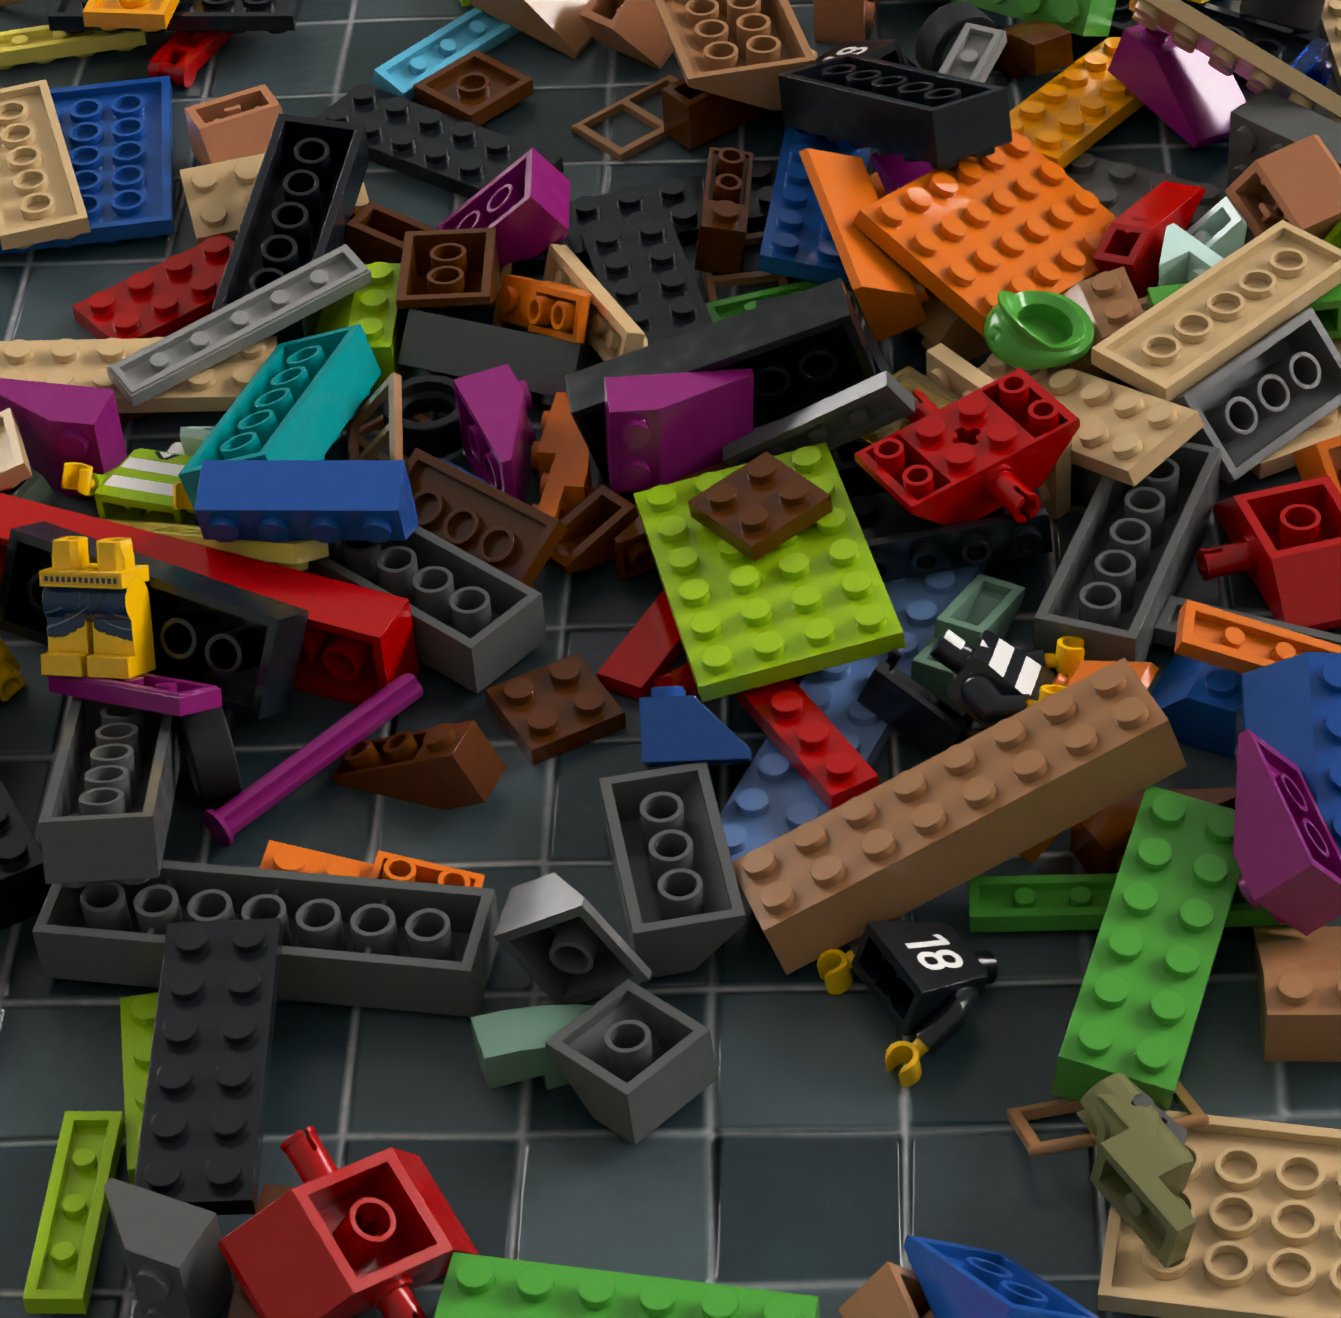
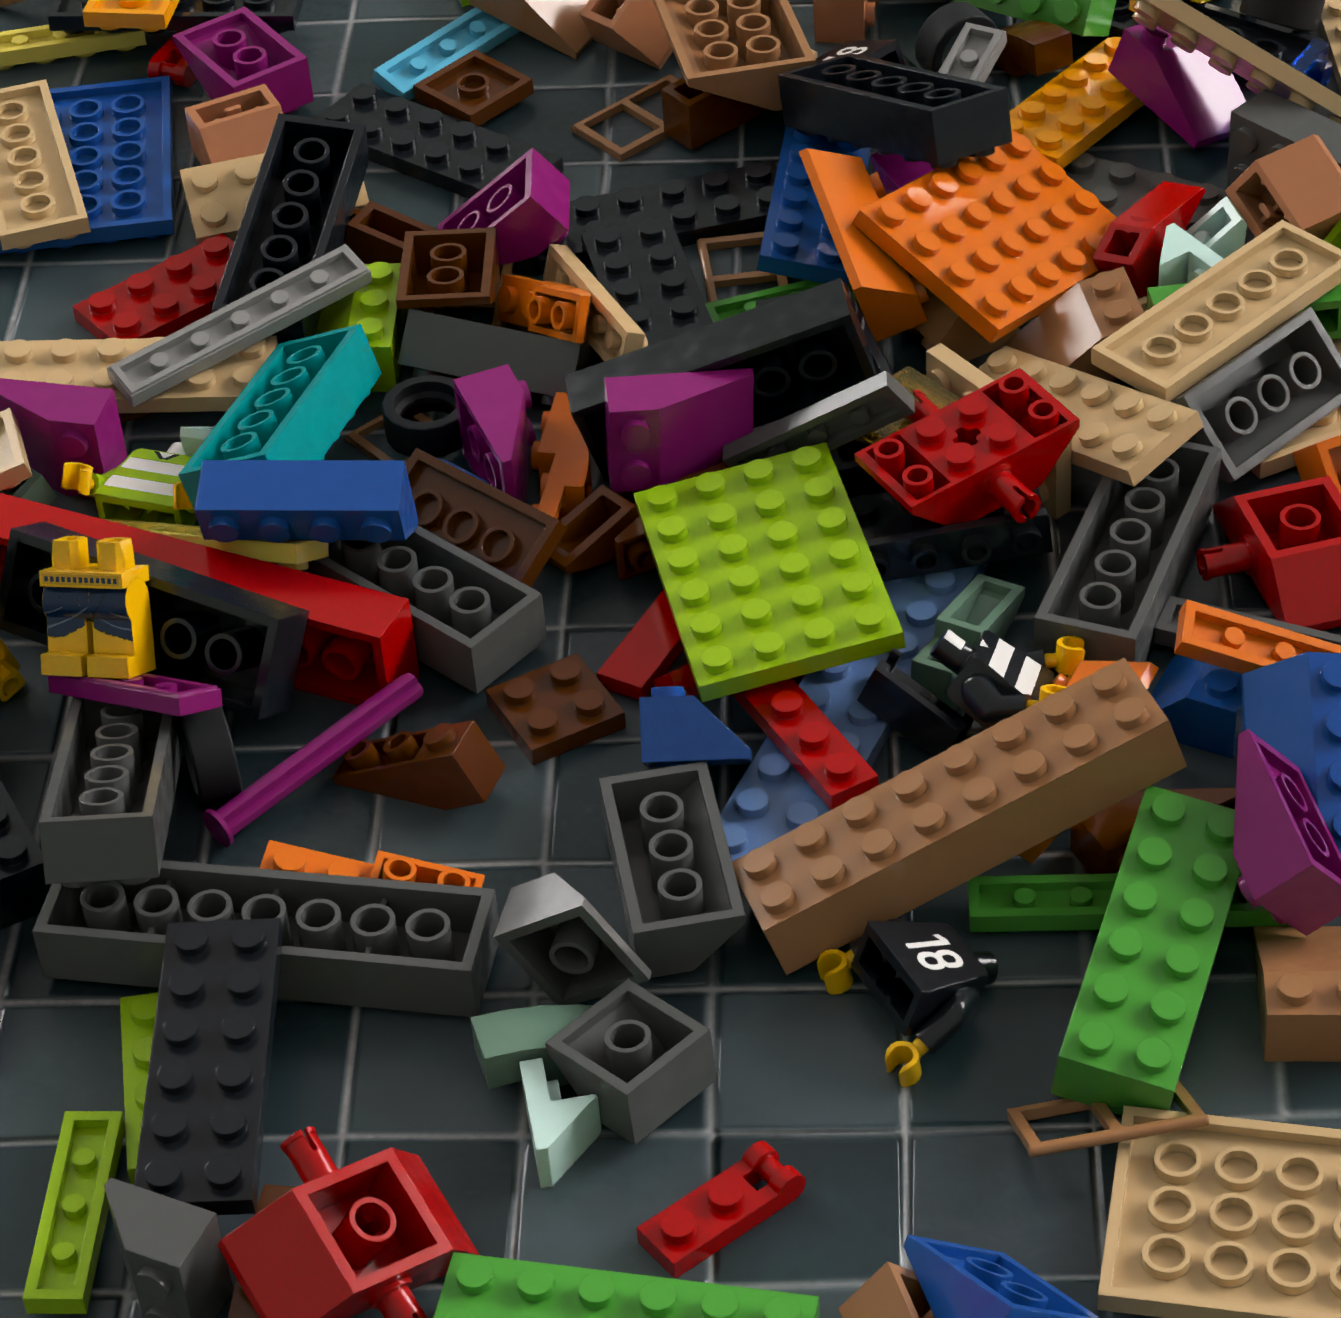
(244, 53): none -> magenta slope
(390, 434): medium nougat window -> none
(558, 1126): none -> light aqua slope
(720, 1210): none -> red plate
(724, 211): reddish brown slope -> none
(760, 506): reddish brown plate -> none
(1037, 330): bright green piece -> none
(1141, 1164): olive plate -> none

